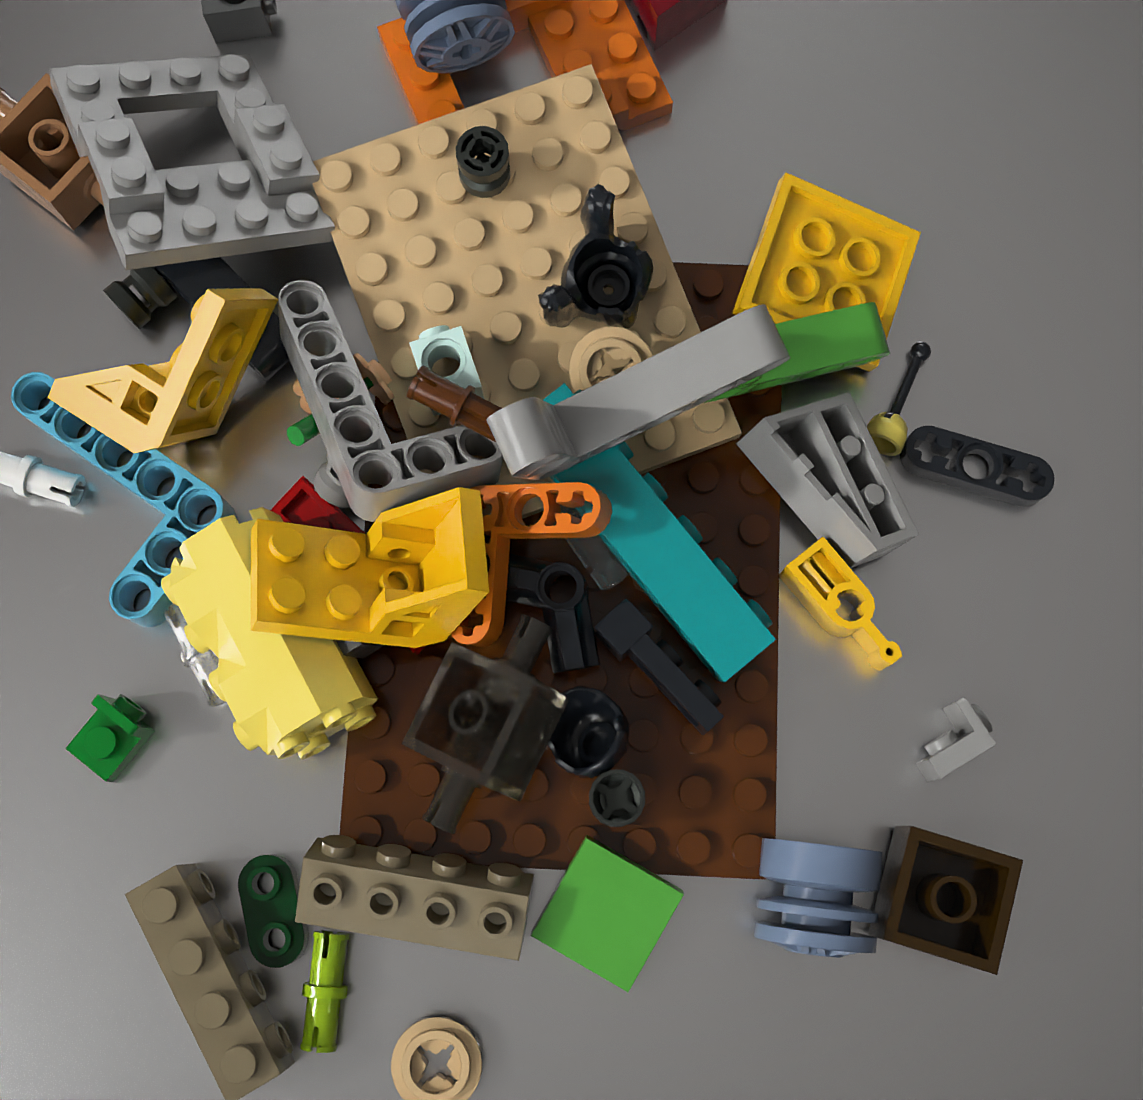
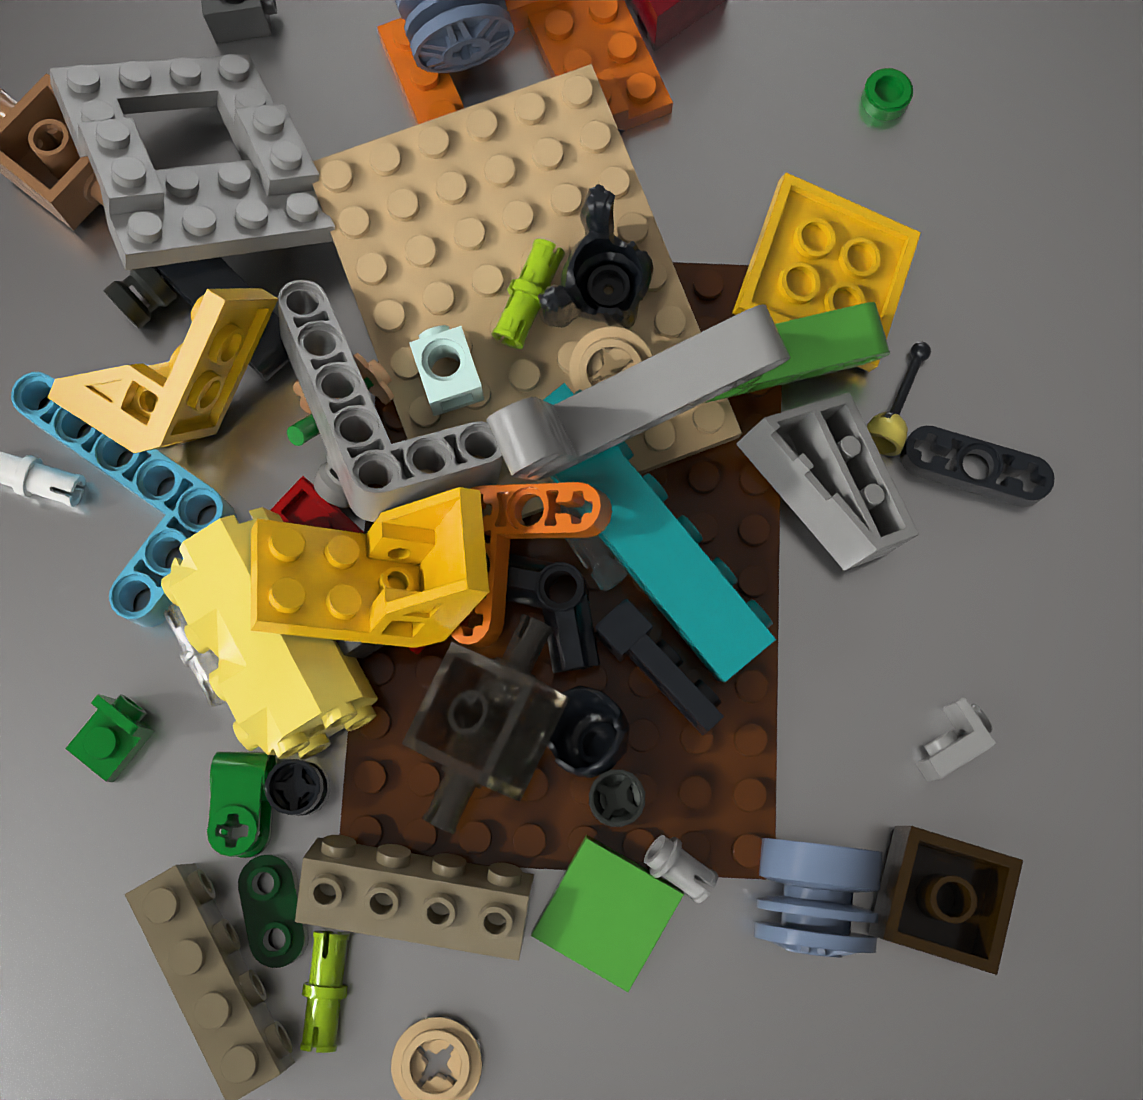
(240, 800): none -> green piece
(287, 785): none -> black wheel
(452, 401): reddish brown axle -> none
(485, 174): pearl dark grey wheel -> none
(524, 293): none -> lime pin
(676, 865): none -> light grey pin
(819, 581): yellow piece -> none
(887, 94): none -> green tile

